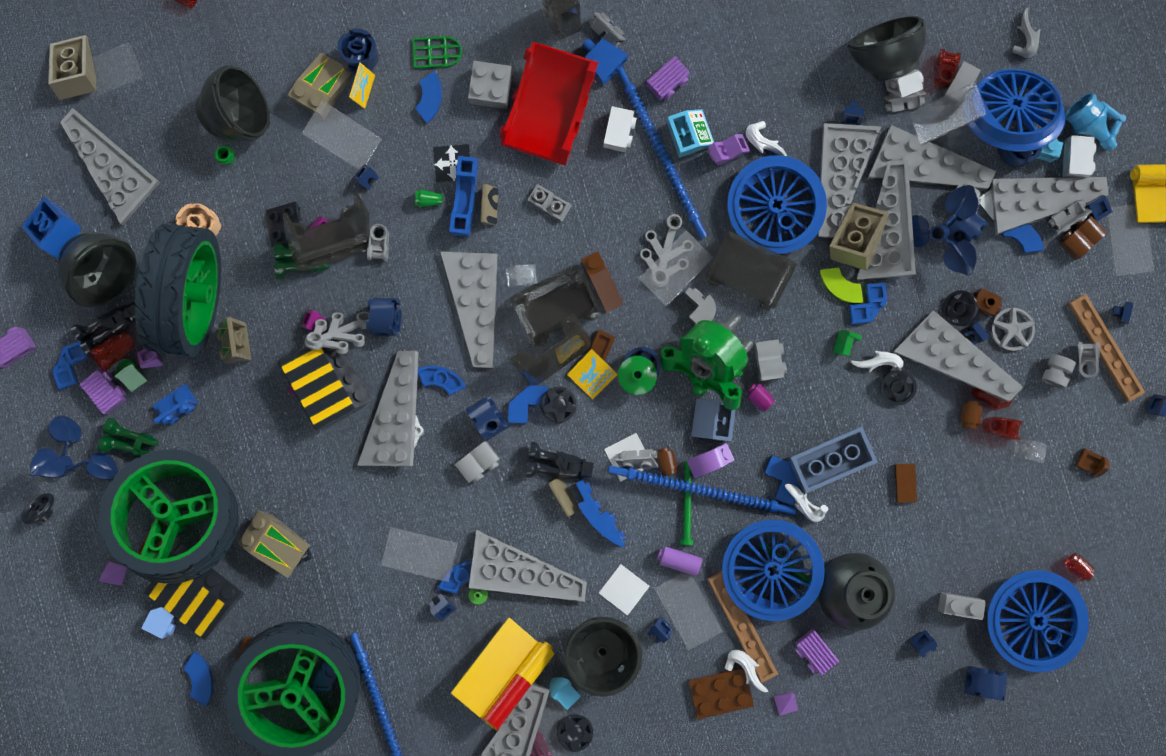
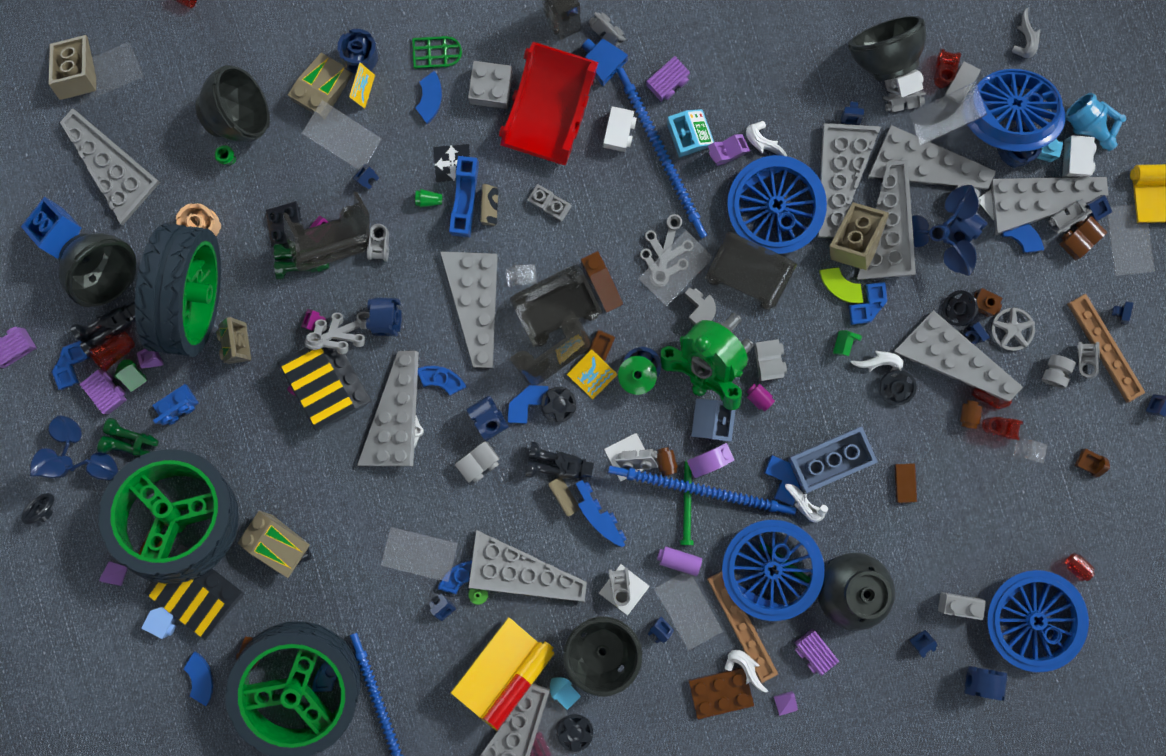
(620, 584): none -> light grey piece

